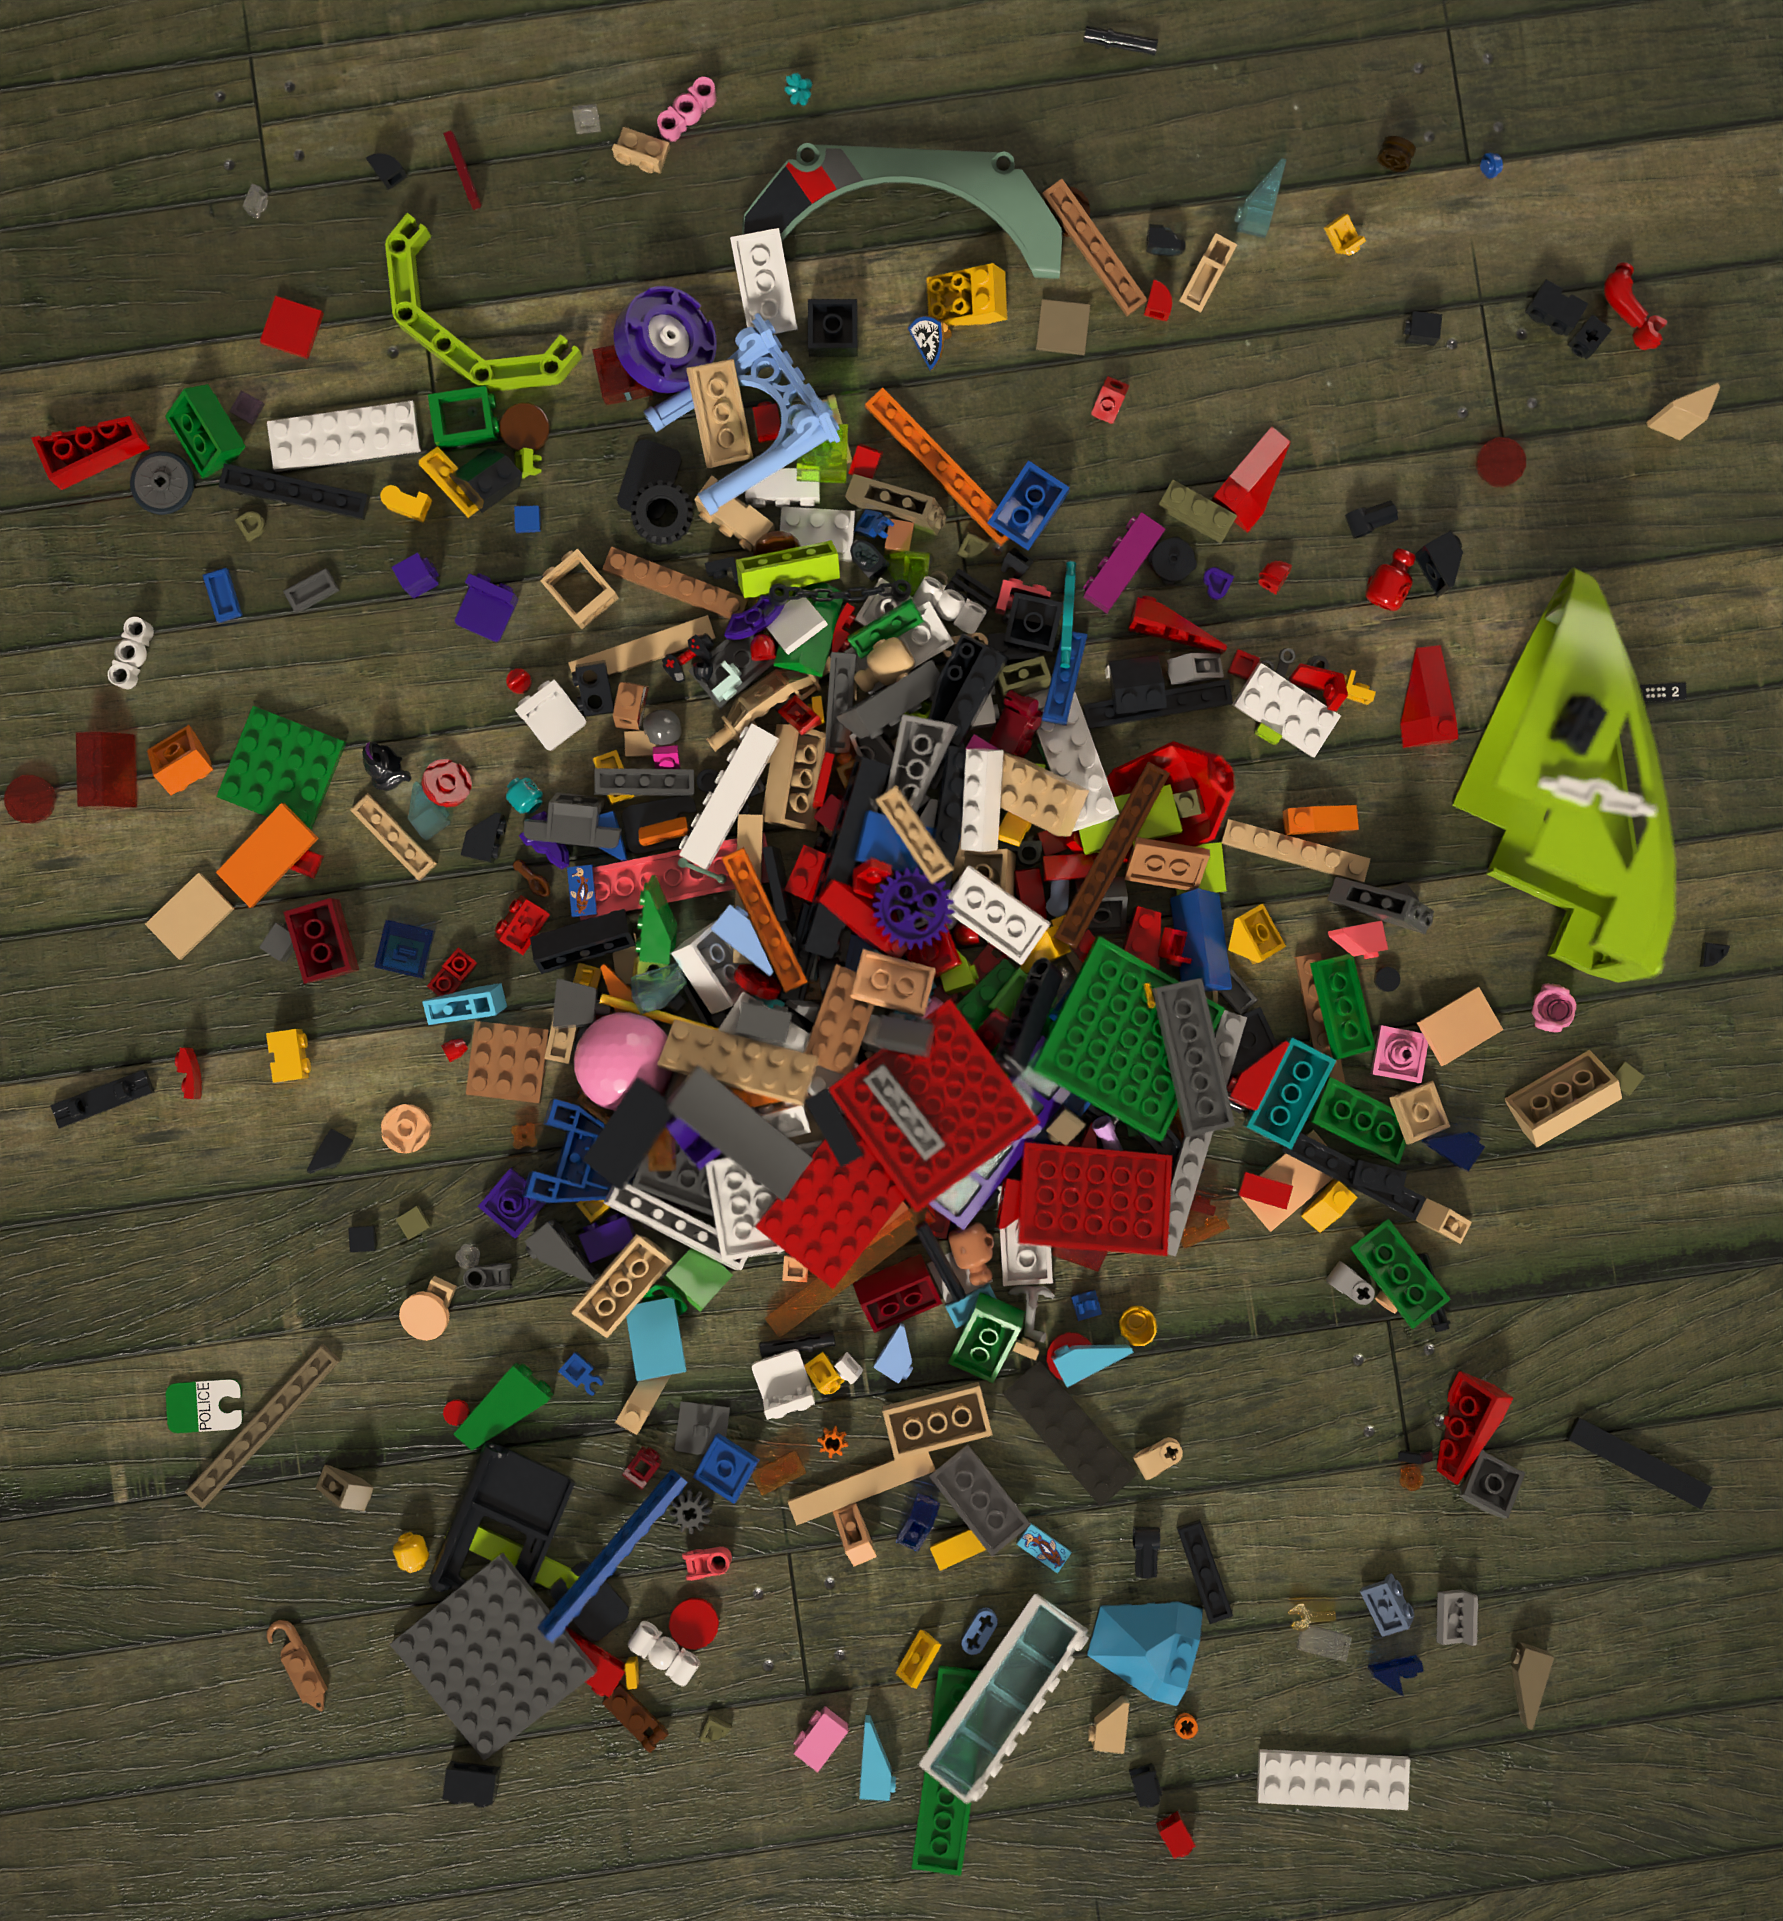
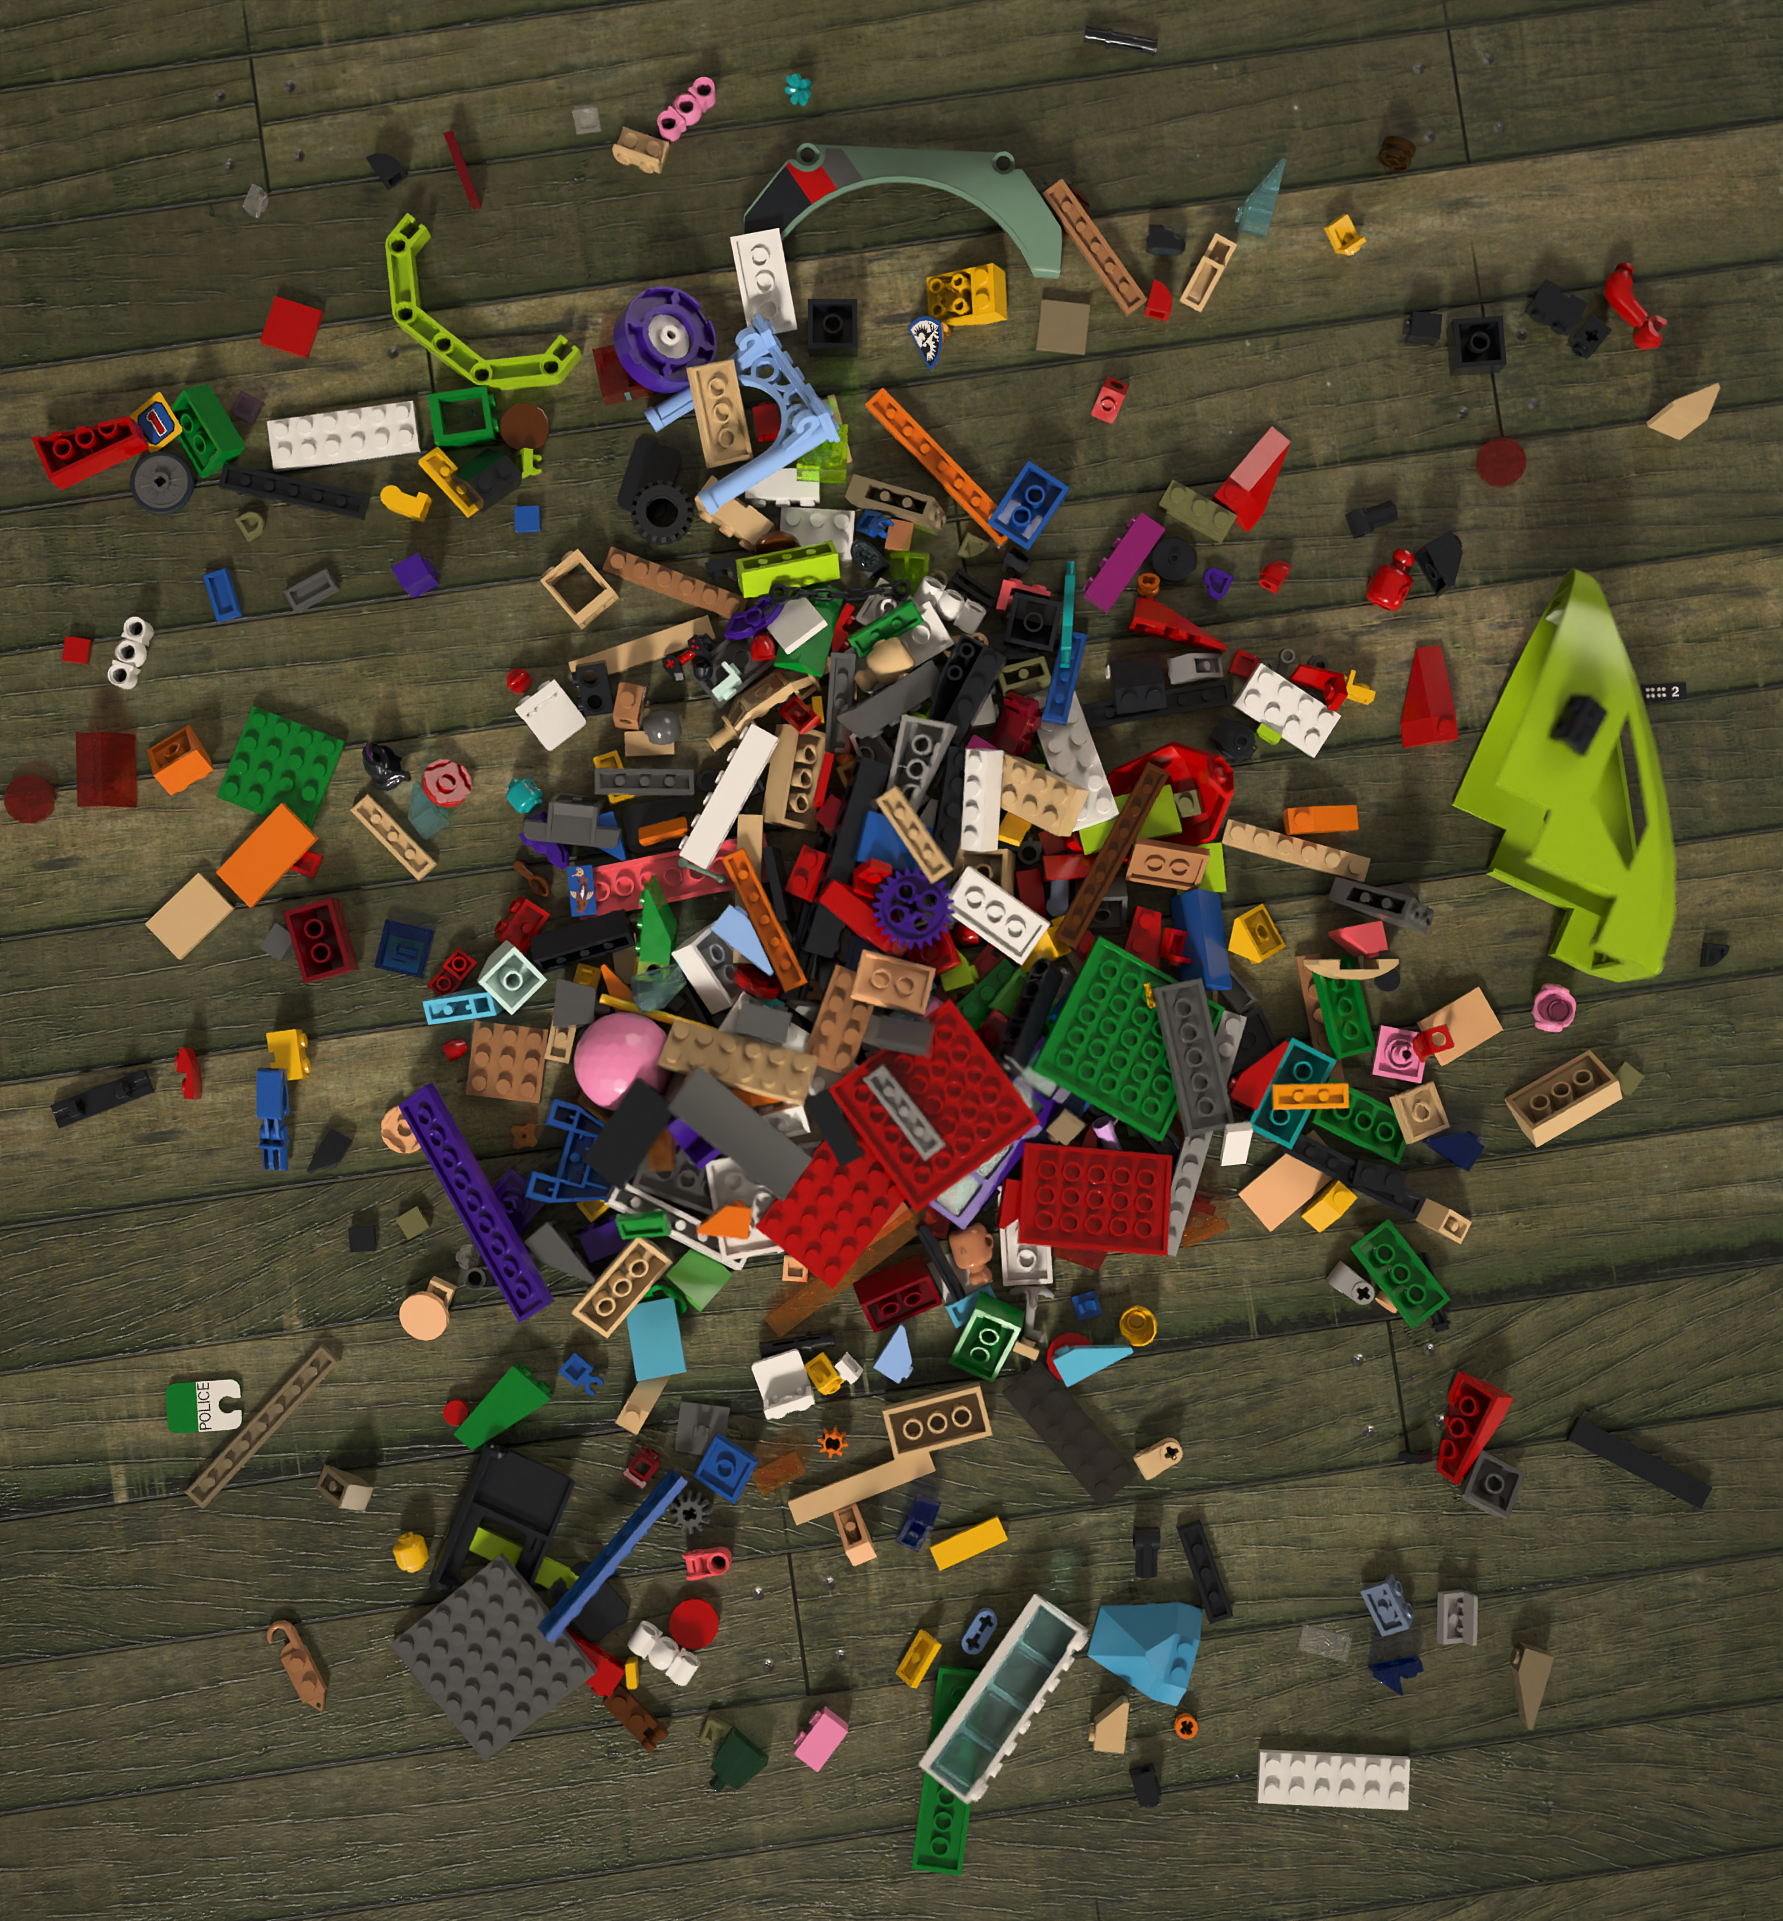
(77, 650): none -> red tile
(157, 422): none -> sticker
(272, 1106): none -> blue arm
(471, 1783): black brick -> none
(476, 1203): none -> dark purple plate
(483, 839): black slope -> none
(486, 607): dark purple bracket -> none
(510, 977): none -> light aqua slope
(643, 1224): none -> green tile
(666, 757): dark pink plate -> none
(728, 1221): none -> orange slope
(736, 1761): none -> clear green torso
(865, 461): red brick -> none
(876, 1770): medium azure slope -> none
(980, 1500): flat silver plate -> none
(1044, 1547): tile -> none
(1148, 584): none -> orange bush
(1176, 1835): red brick -> none
(1234, 739): none -> black hand
(1236, 1143): none -> white tile
(1265, 1190): red tile -> none
(1307, 1617): clear yellow bar -> none
(1310, 1096): none -> light orange tile
(1371, 968): none -> tan slope
(1417, 1481): clear orange plate -> none
(1424, 1046): none -> red bracket
(1476, 346): none -> black brick
(1491, 165): blue plate -> none
(1610, 798): white piece -> none

